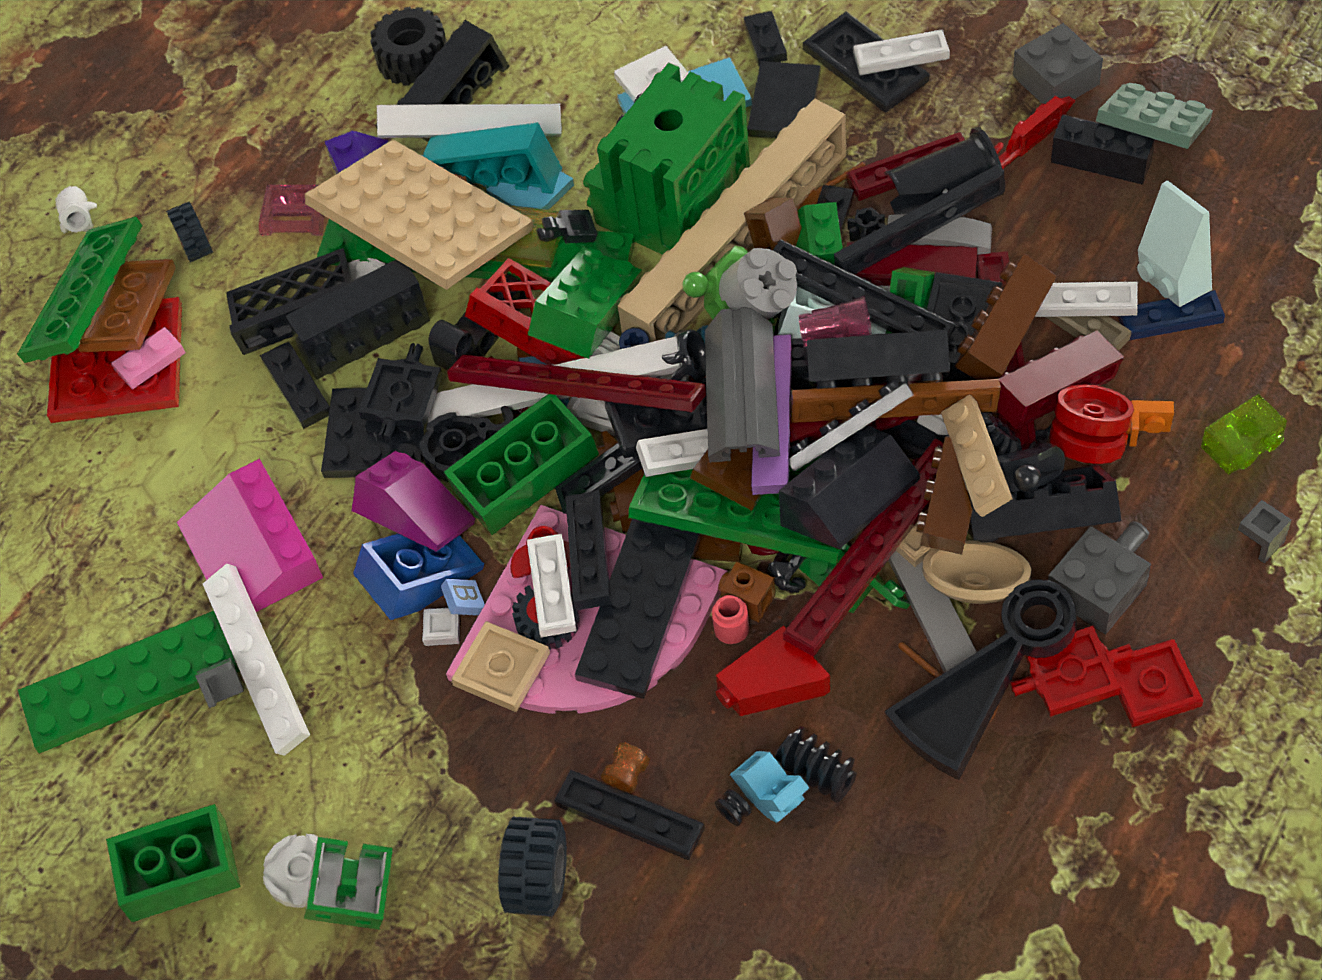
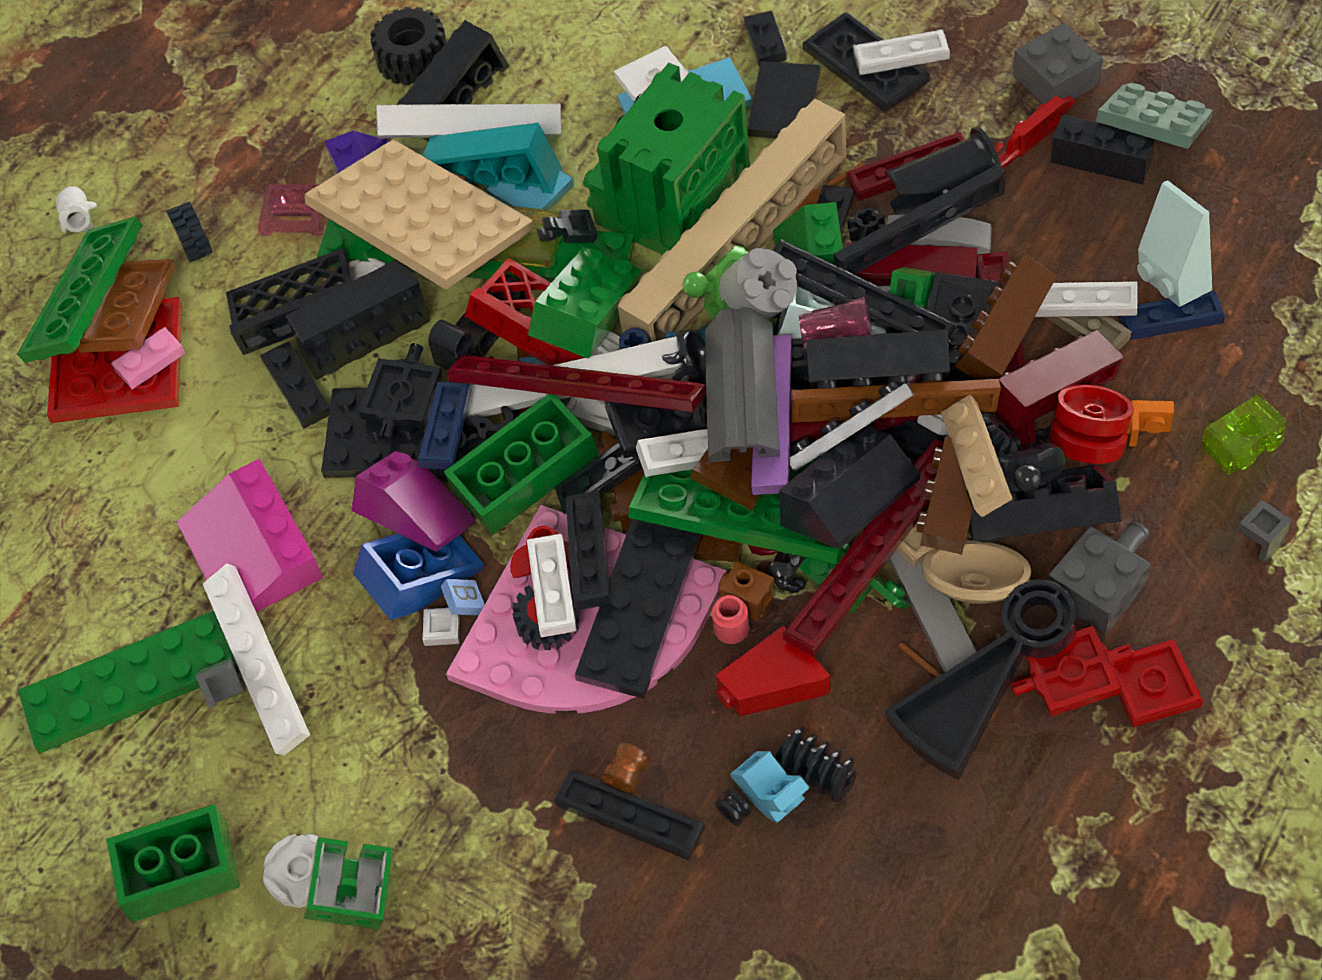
(444, 425): none -> dark blue tile
(500, 666): tan plate -> none
(532, 866): black wheel -> none
(773, 221): reddish brown slope -> none

